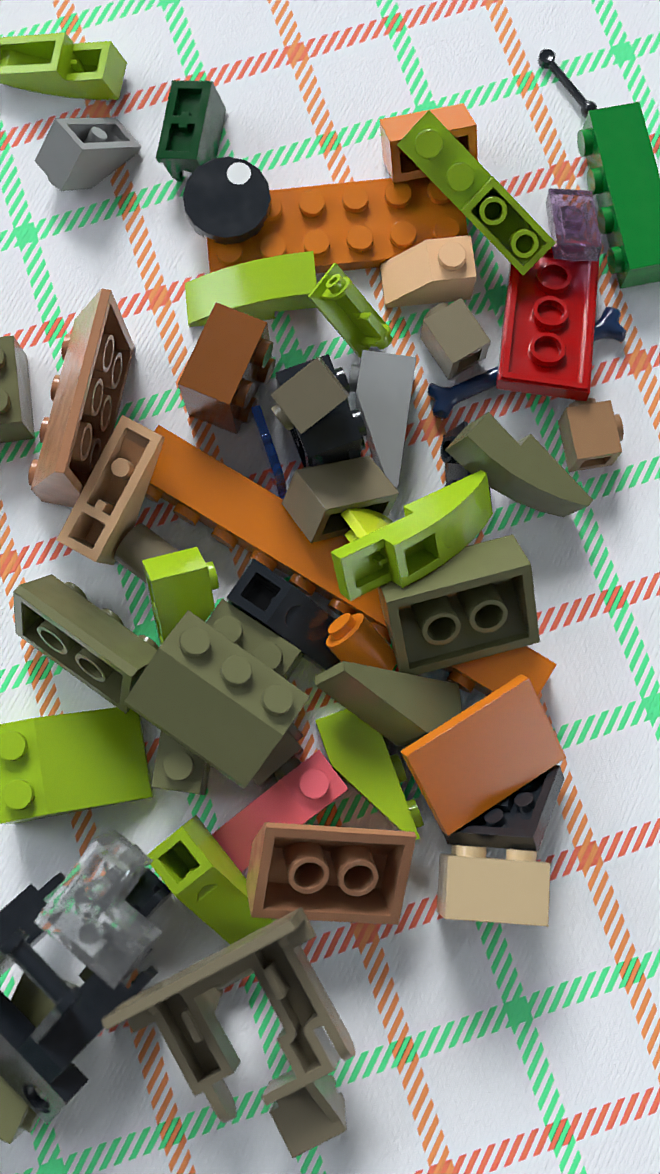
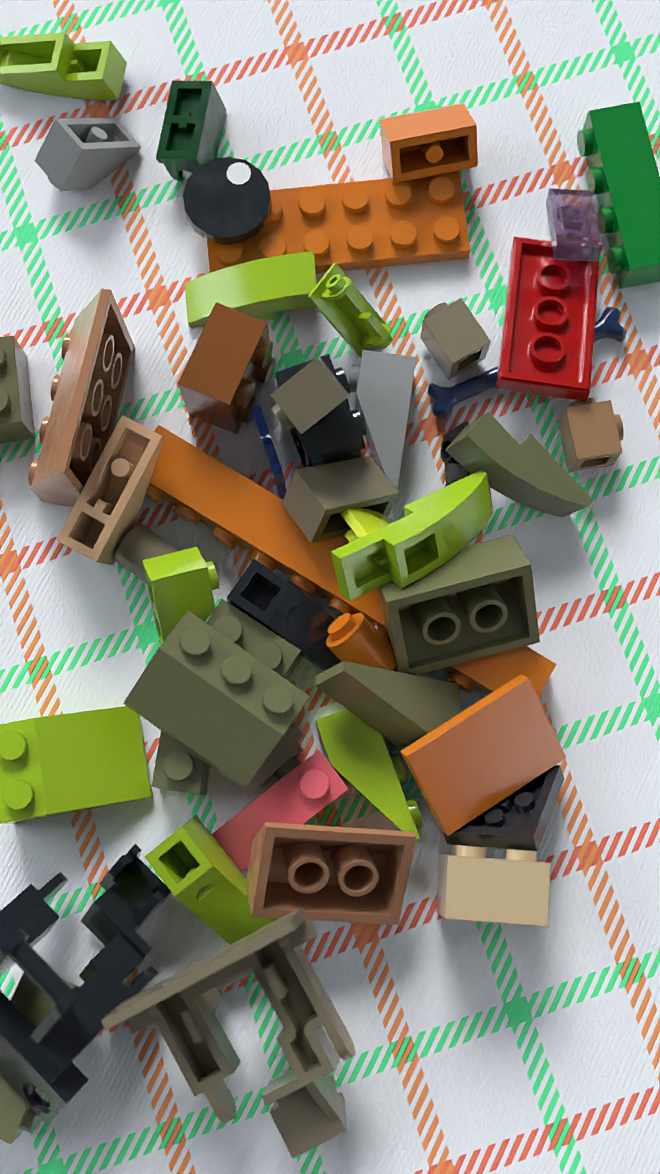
(81, 637): olive slope -> none
(91, 910): clear brick -> none
(430, 273): light nougat slope -> none
(476, 192): lime slope -> none
(547, 60): black hinge -> none

